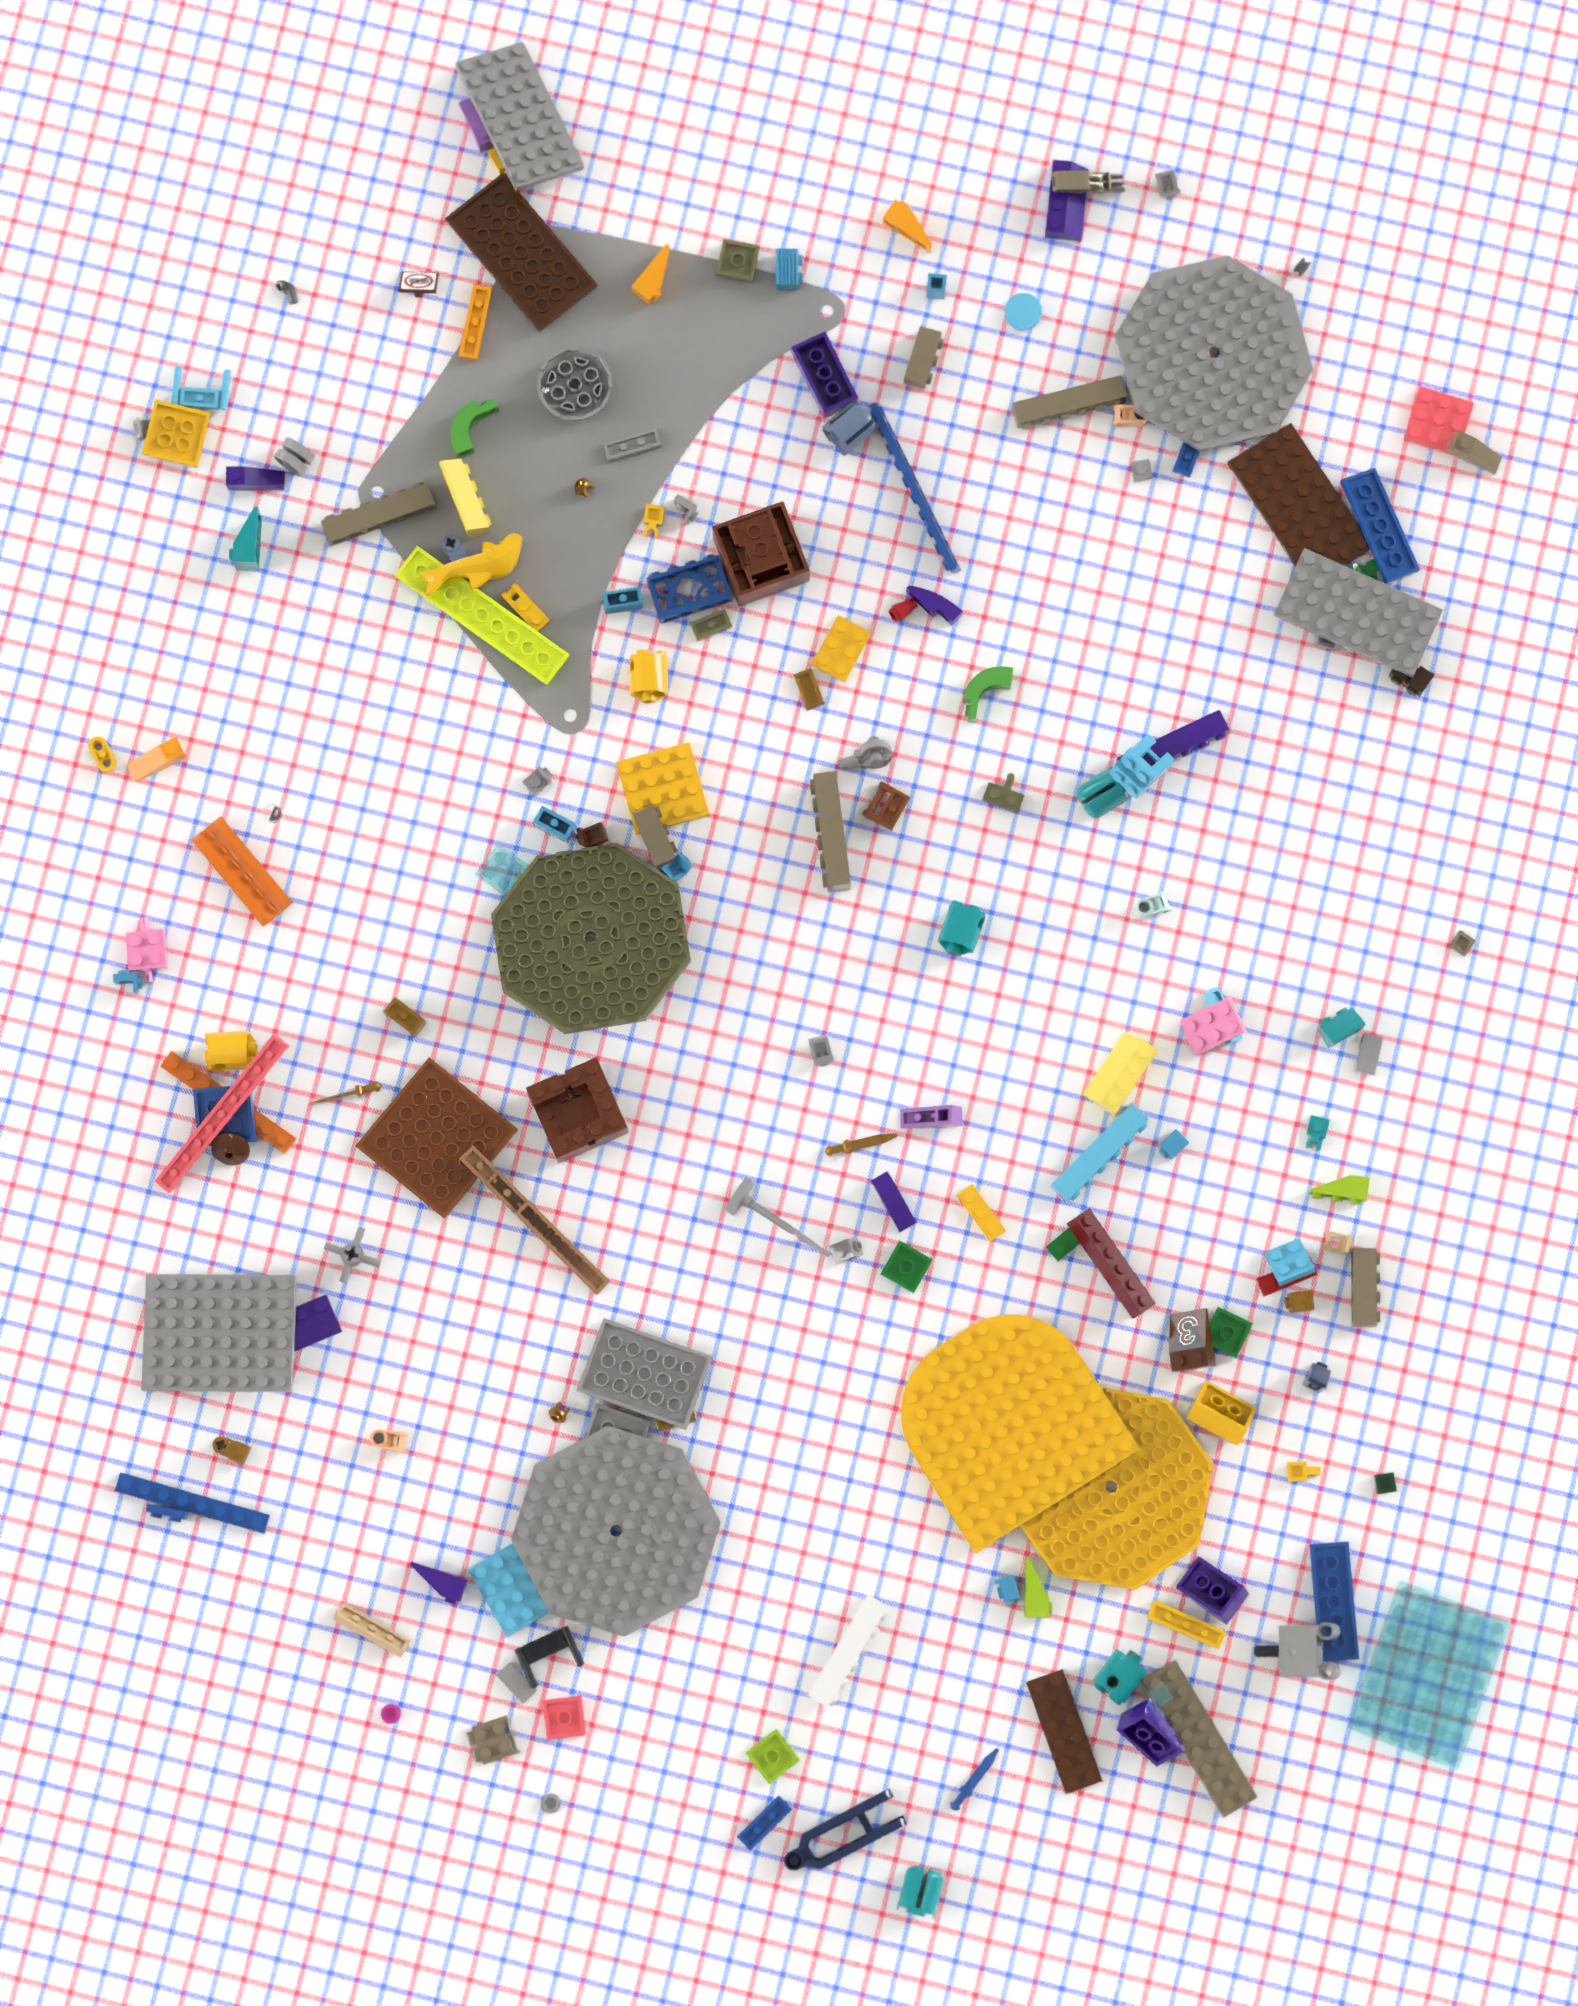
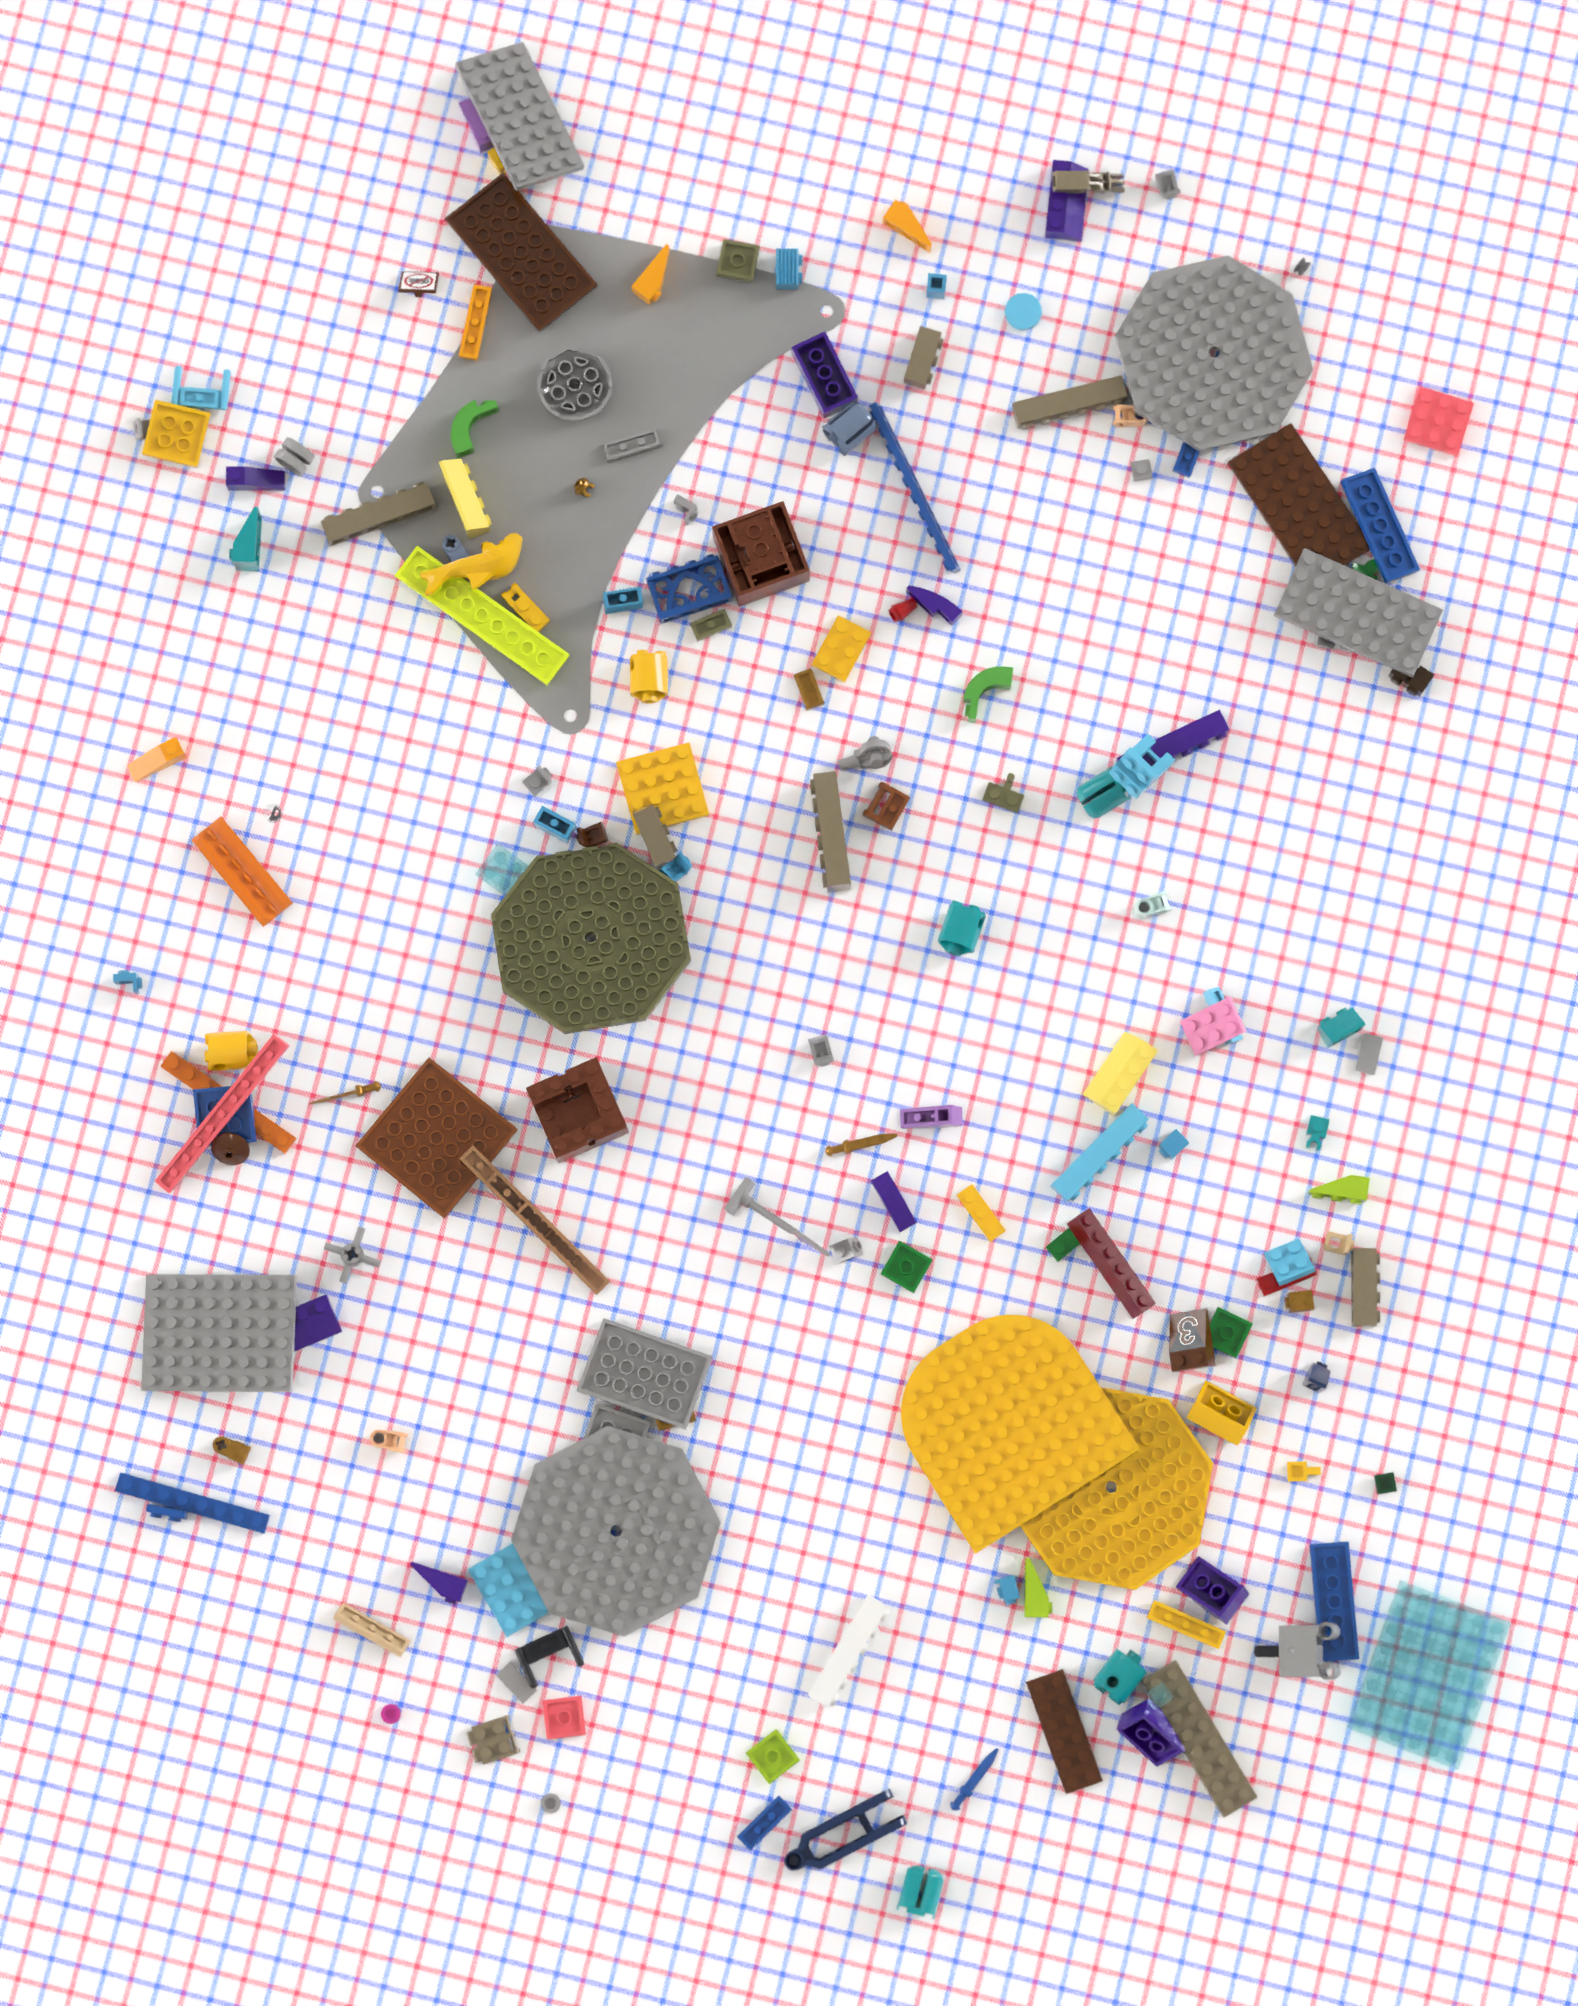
(102, 755): yellow plate -> none
(146, 950): bright pink plate -> none
(288, 289): arm -> none
(405, 1017): pearl gold panel -> none
(558, 1415): pearl gold plate -> none
(653, 517): yellow plate -> none
(1462, 943): dark tan tile -> none
(1473, 451): dark tan slope -> none

